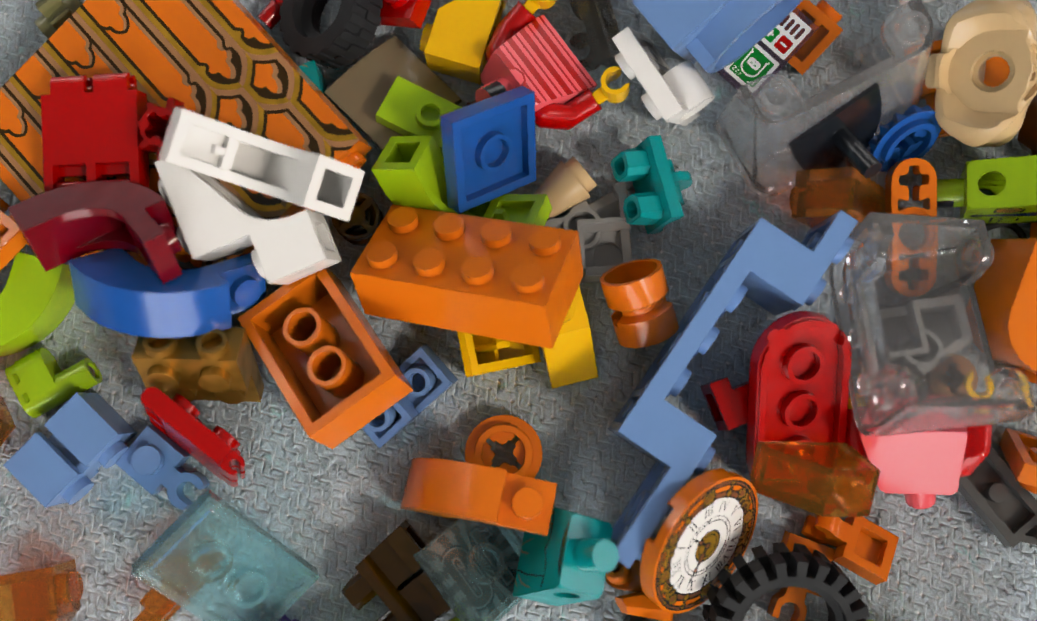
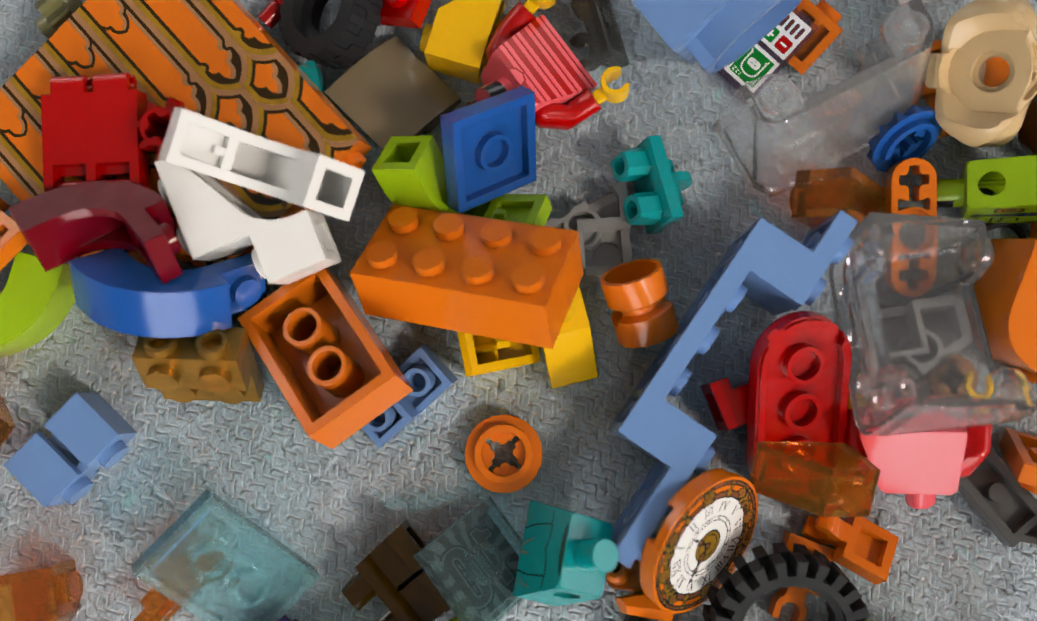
(43, 385): lime piece -> none
(157, 463): medium blue plate -> none
(180, 423): red plate -> none
(360, 236): dark brown wheel -> none
(413, 110): lime plate -> none
(479, 494): orange arch -> none
(566, 186): tan cone -> none
(670, 94): white plate -> none
(843, 136): black shield -> none

